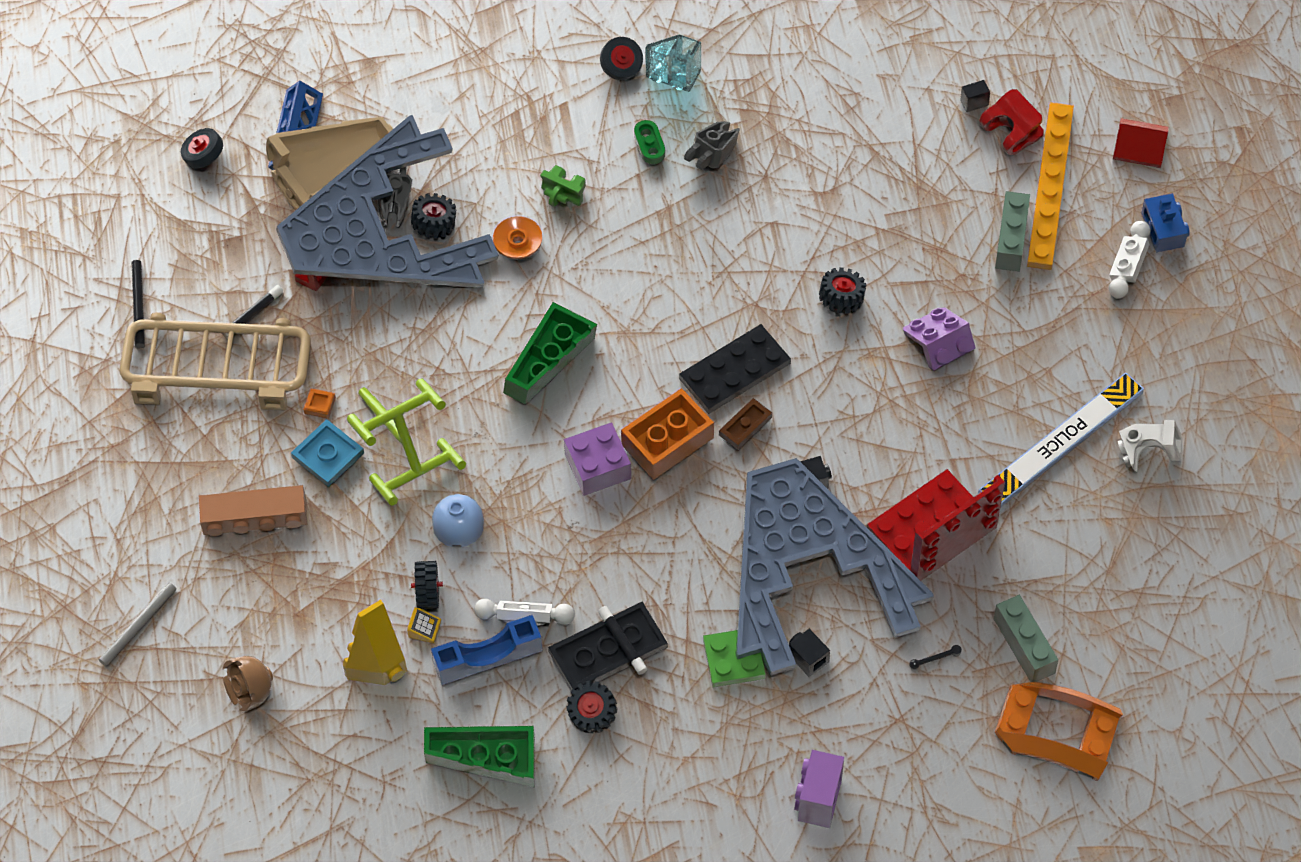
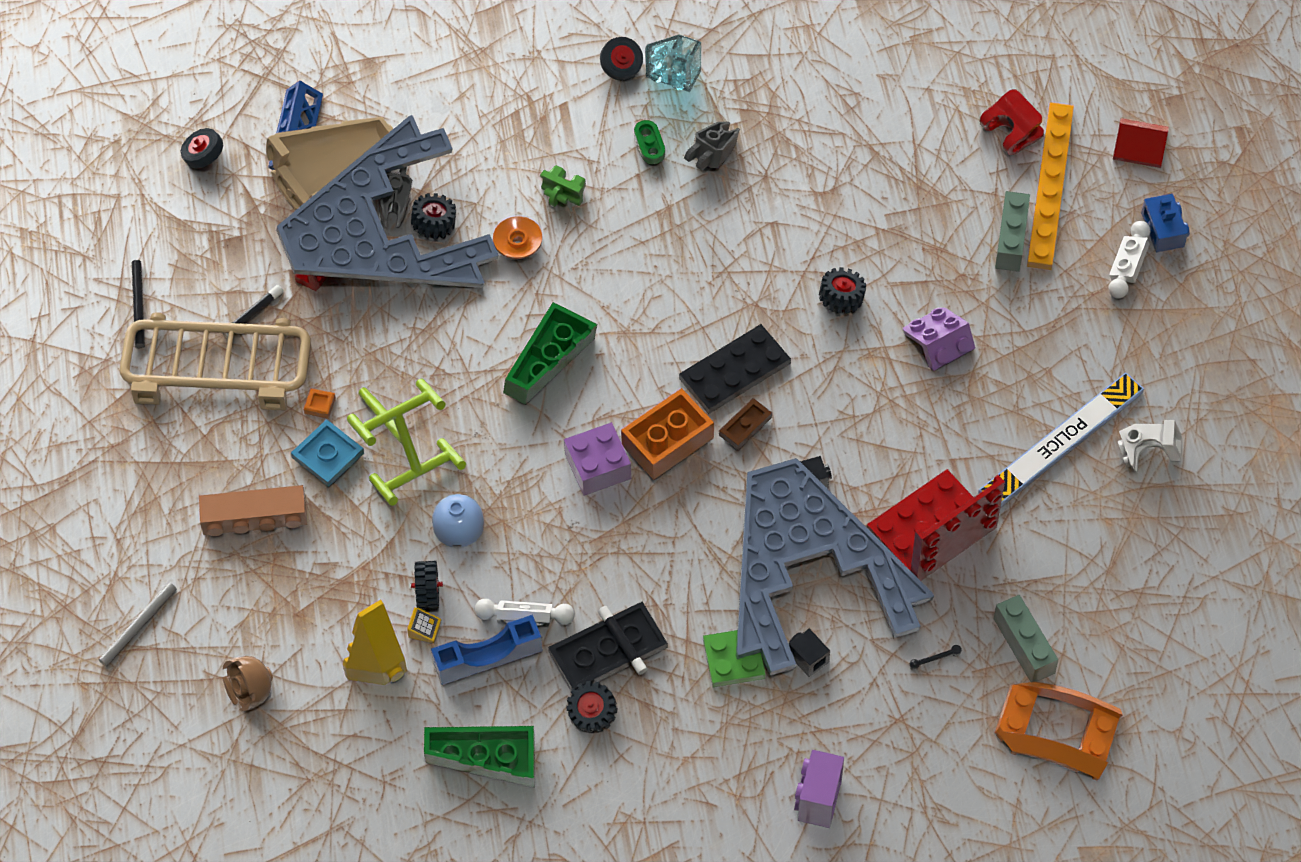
(975, 95): black piece -> none

